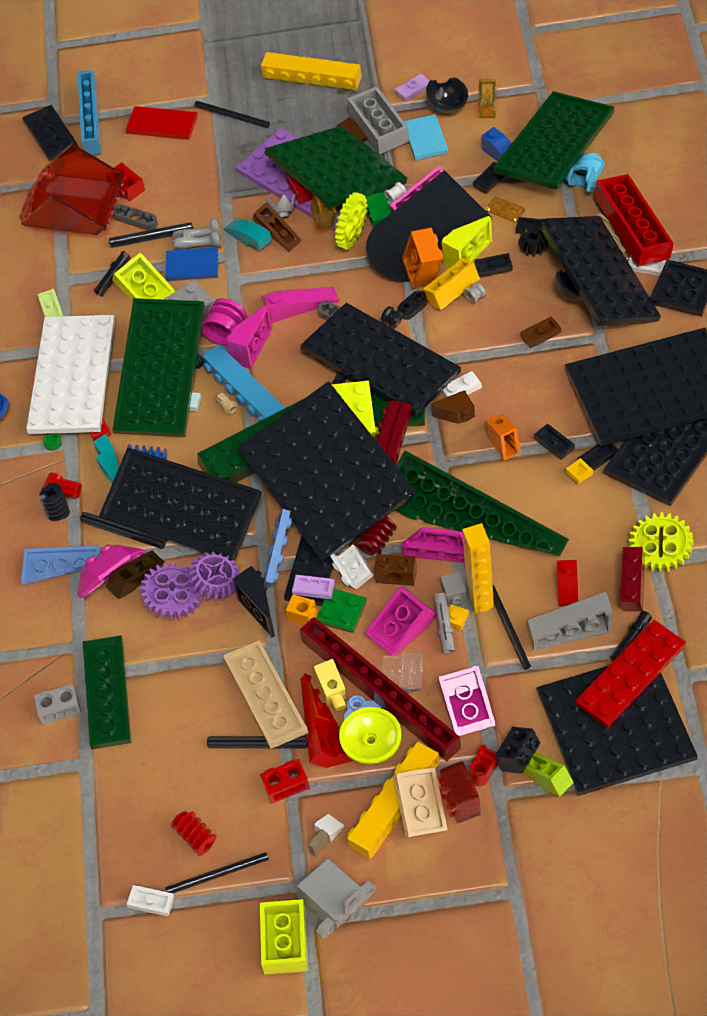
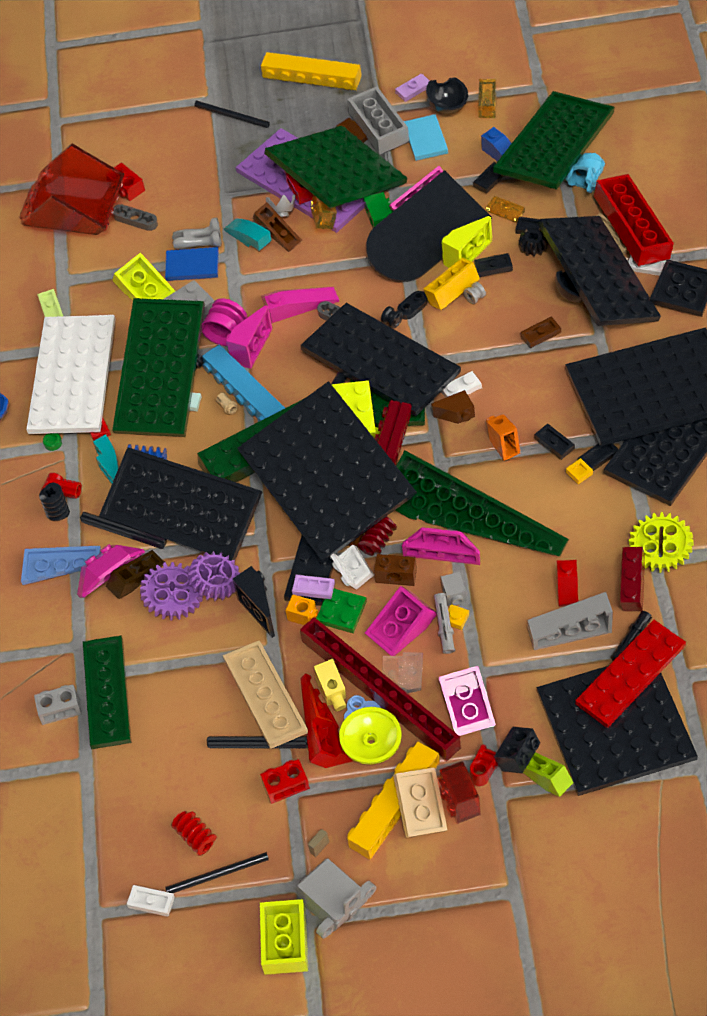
(49, 131): black tile -> none
(89, 112): dark azure brick -> none
(106, 281): black pin -> none
(147, 235): black axle -> none
(161, 122): red tile -> none
(282, 523): medium blue wing -> none
(330, 825): white slope -> none
(351, 220): neon yellow gear -> none
(395, 192): white bush -> none
(422, 257): orange brick -> none
(478, 568): yellow brick -> none
(510, 630): black piece -> none

